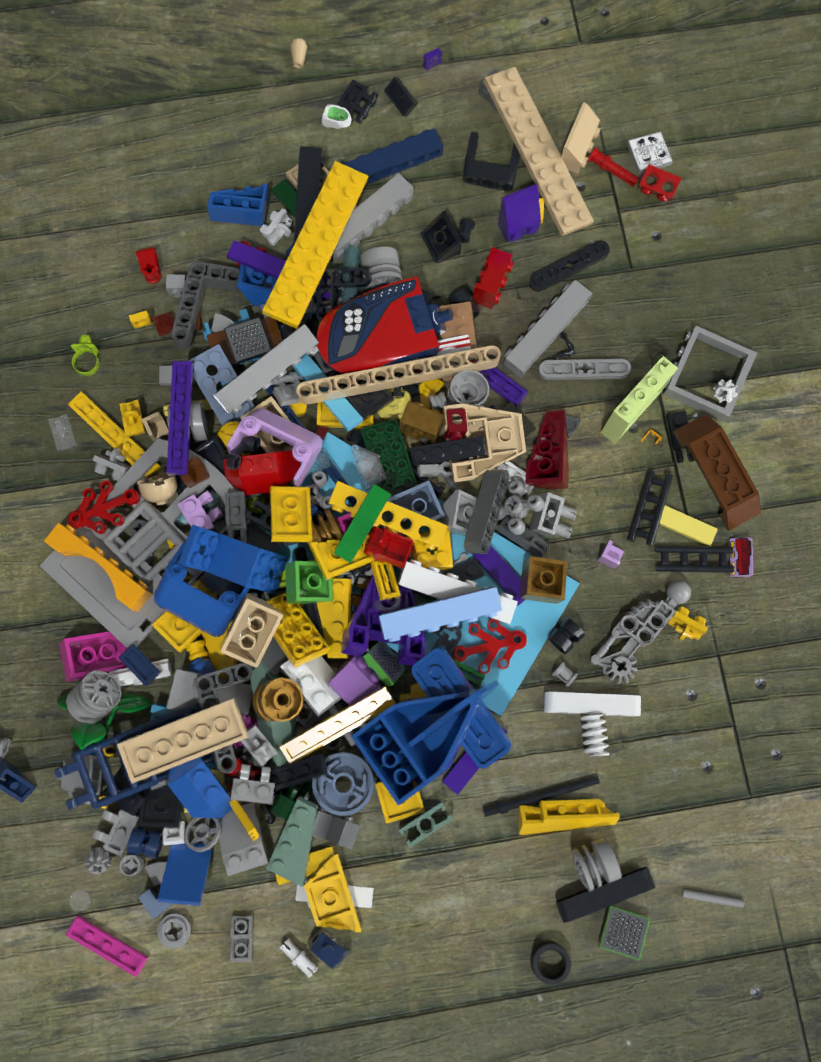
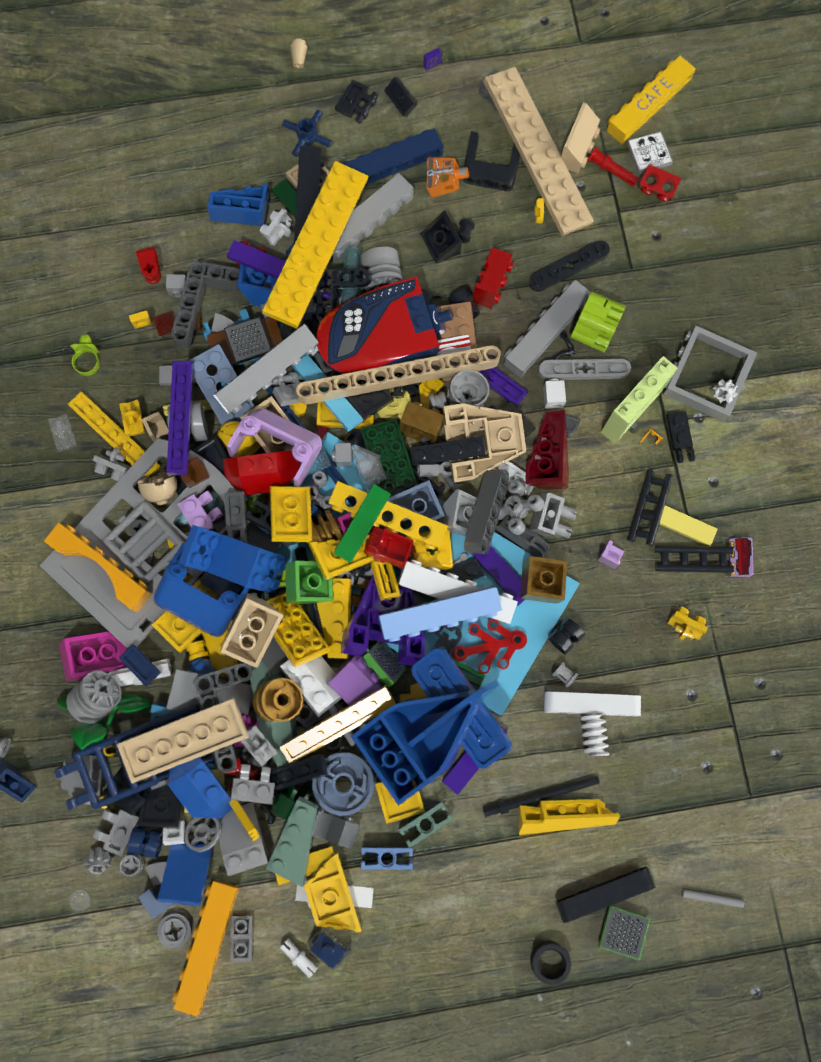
(100, 508): red plant -> none
(107, 946): dark pink tile -> none
(206, 947): none -> light orange brick
(249, 443): black bar -> none
(307, 132): none -> dark blue bar
(336, 117): rock -> none
(342, 455): none -> light grey plate
(391, 866): none -> medium blue piece
(444, 175): none -> orange torso
(456, 431): dark red bracket -> none
(520, 214): dark purple slope -> none
(554, 394): none -> white brick
(596, 864): light grey wheel -> none
(598, 322): none -> lime piece
(640, 616): light grey arm -> none
(650, 100): none -> yellow brick
(721, 470): reddish brown slope -> none

